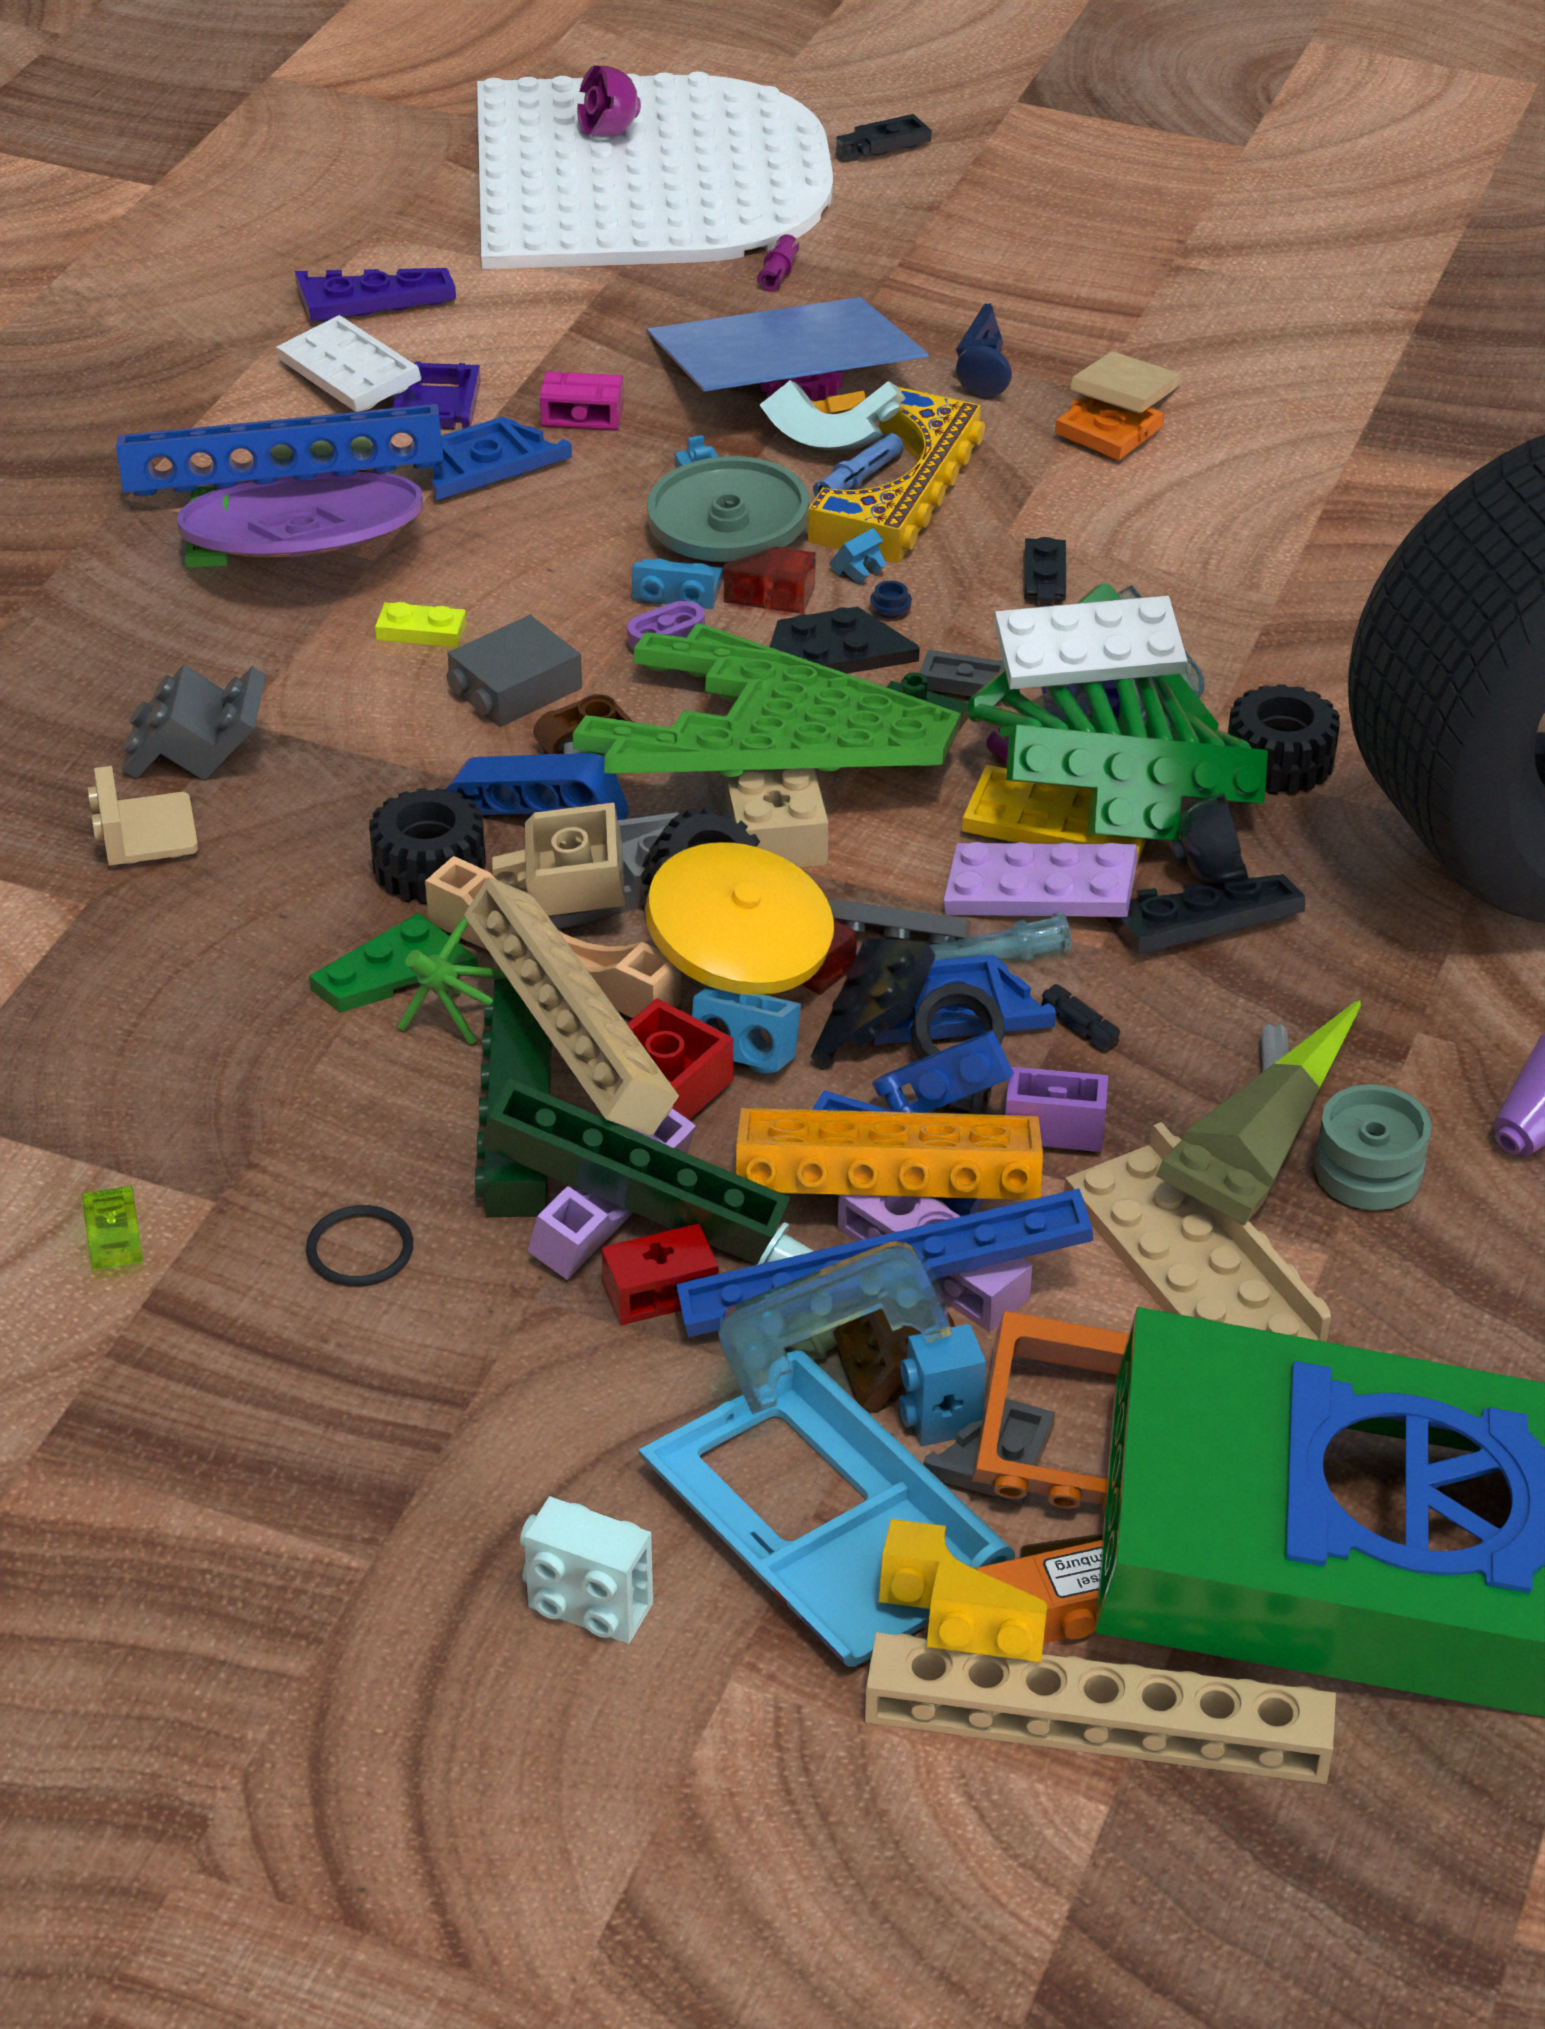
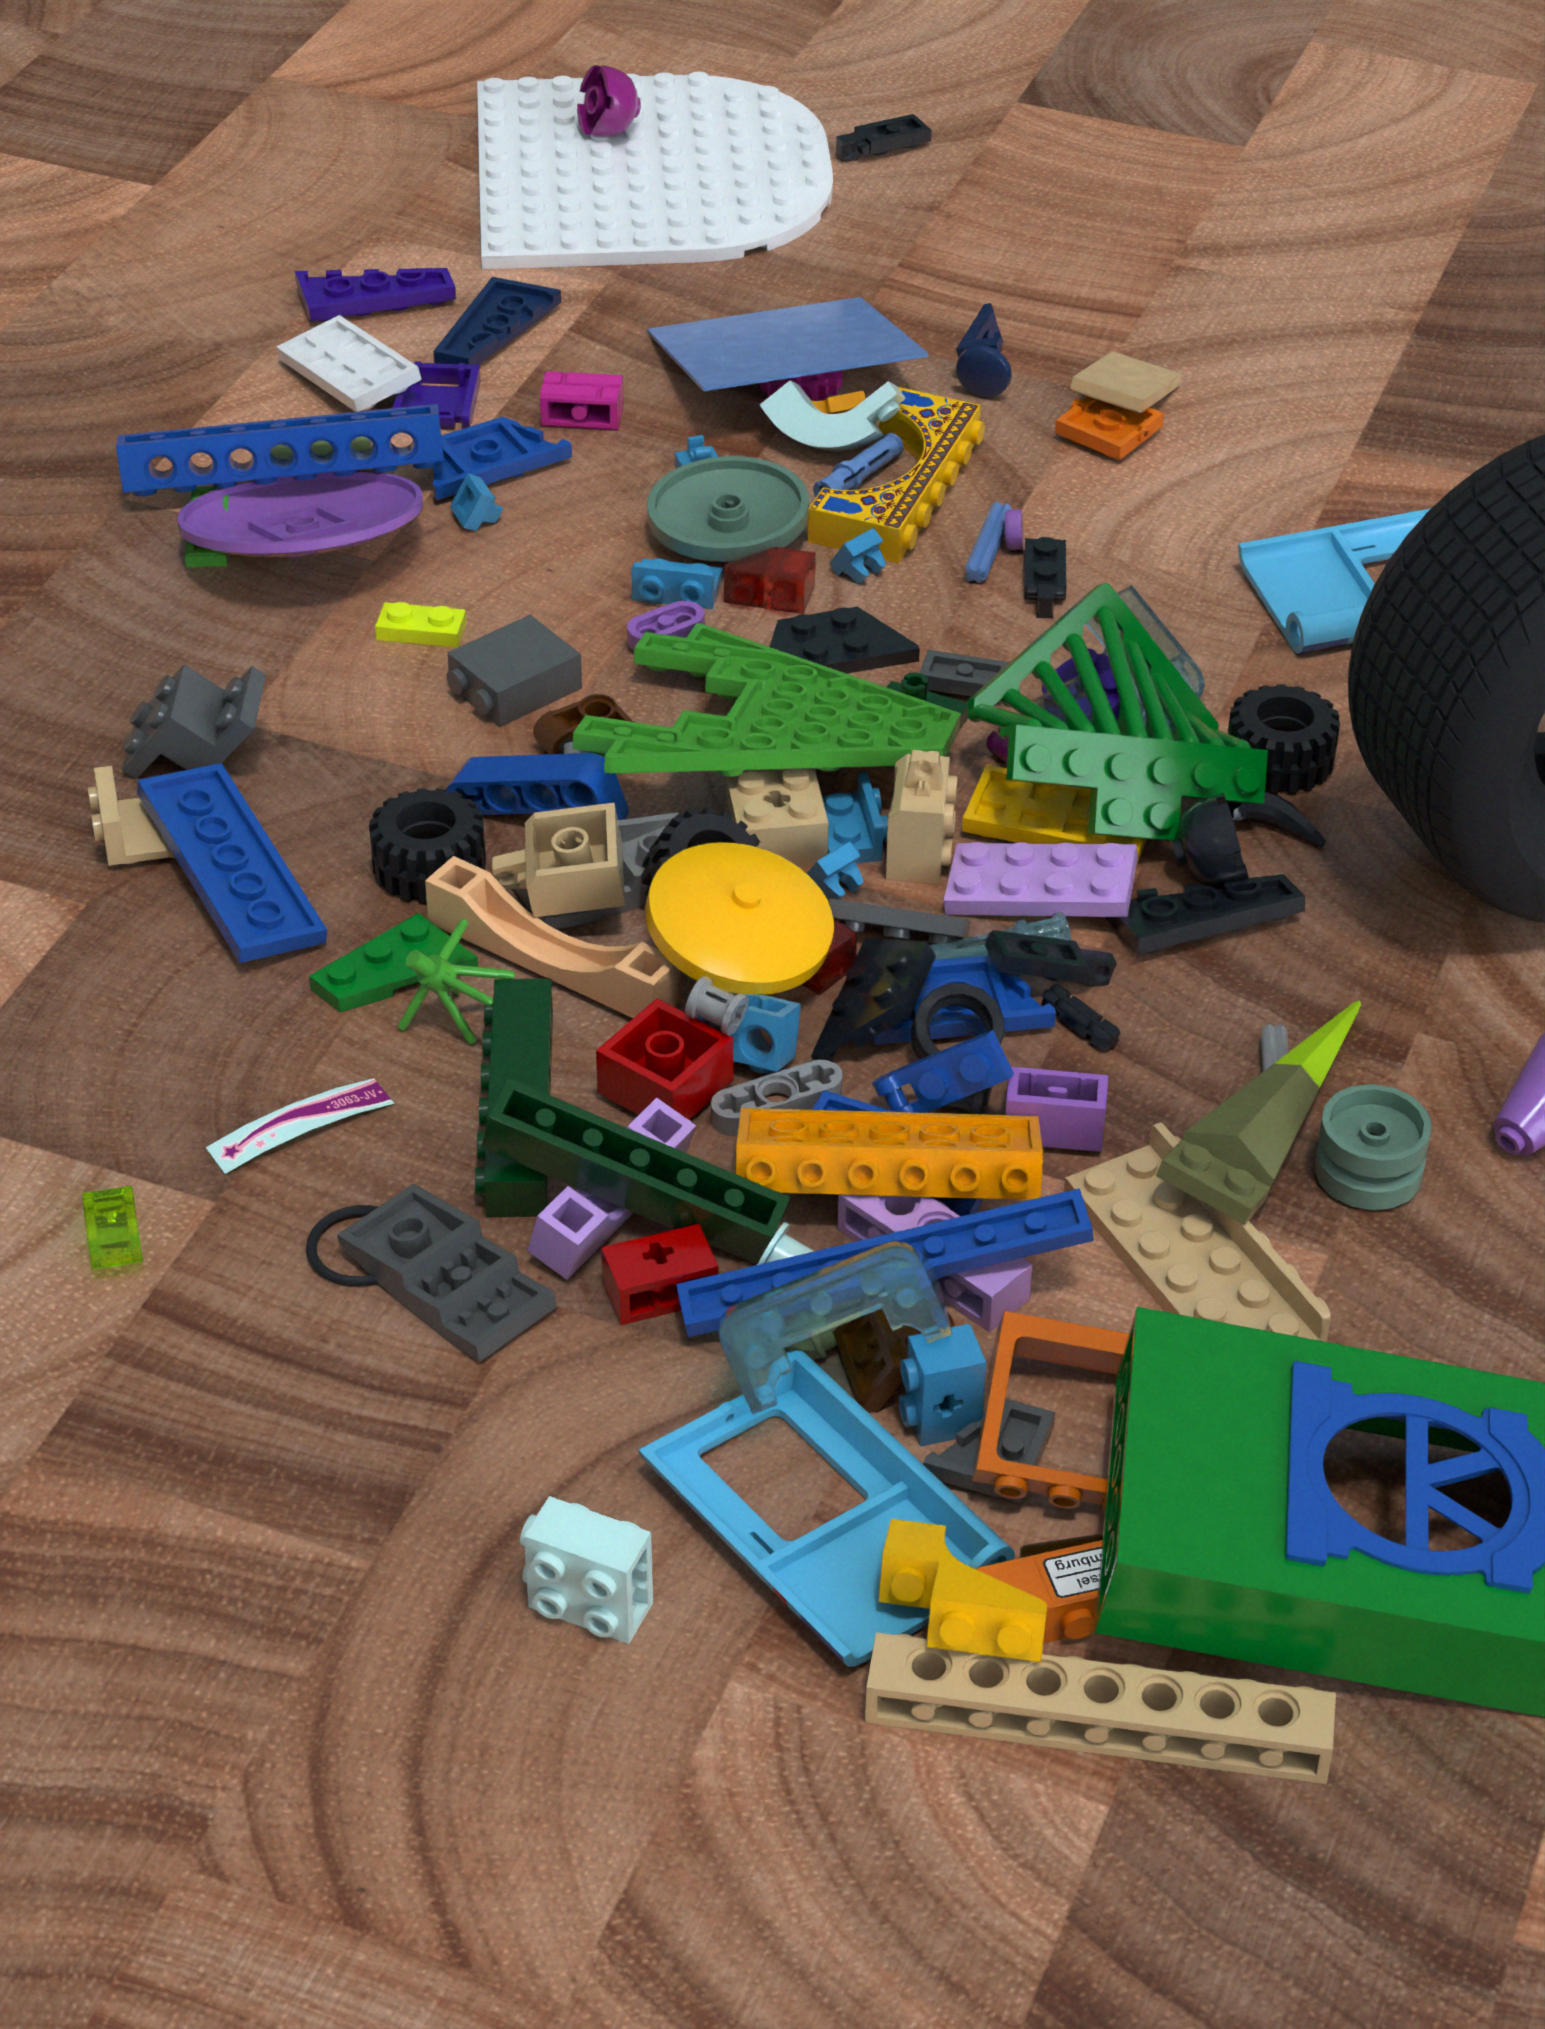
(231, 862): none -> blue plate
(296, 1120): none -> sticker
(447, 1271): none -> dark grey slope
(475, 503): none -> dark azure tile
(494, 319): none -> dark blue wing
(571, 1008): tan brick -> none
(716, 1005): none -> light grey bush
(778, 262): magenta pin -> none
(800, 1083): none -> light grey beam
(836, 868): none -> dark azure tile
(857, 820): none -> dark azure bracket
(890, 599): dark blue plate -> none
(921, 818): none -> tan hinge
(987, 543): none -> medium blue axle
(1014, 529): none -> medium lavender tile
(1048, 958): none -> black hinge
(1090, 642): white plate -> none
(1278, 813): none -> black piece
(1317, 577): none -> medium azure piece

